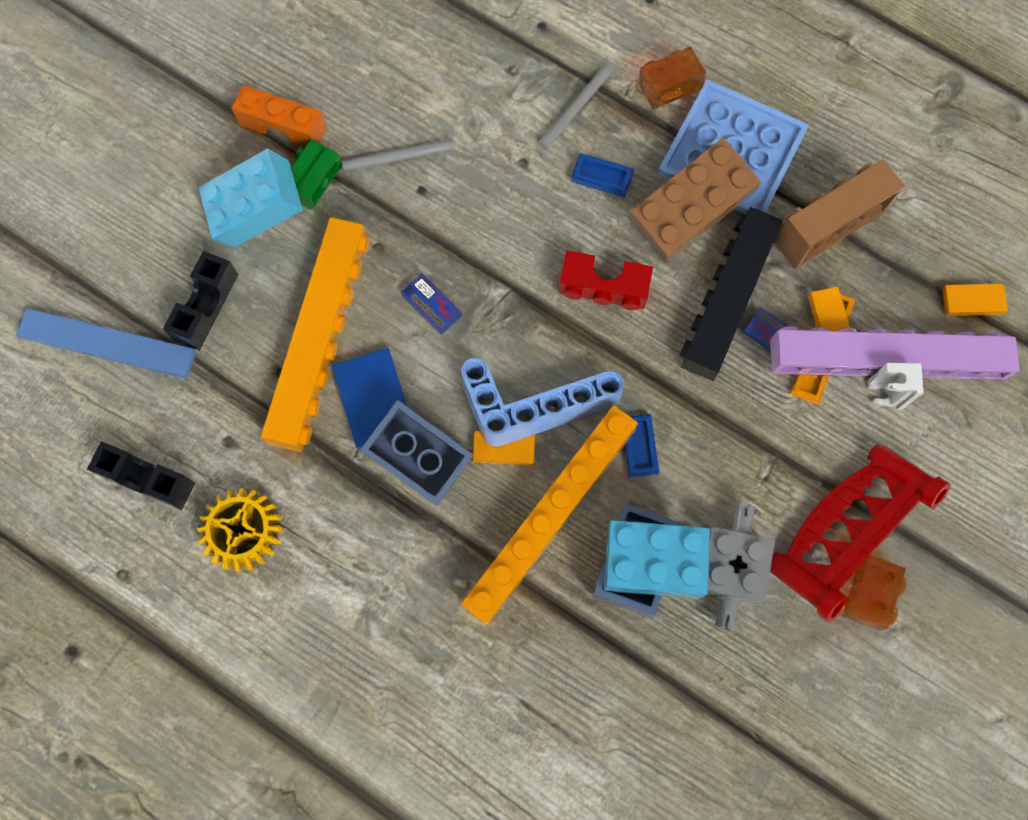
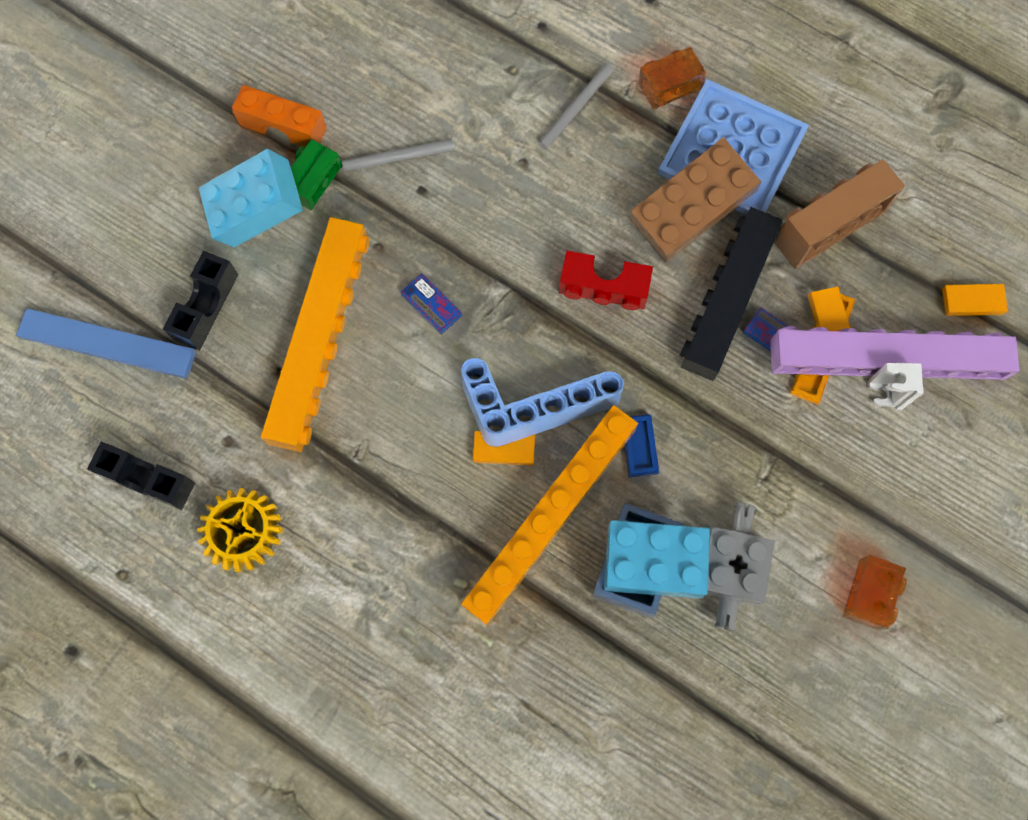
(368, 391): blue tile -> none
(416, 452): sand blue brick -> none
(602, 175): blue tile -> none
(821, 582): red piece -> none

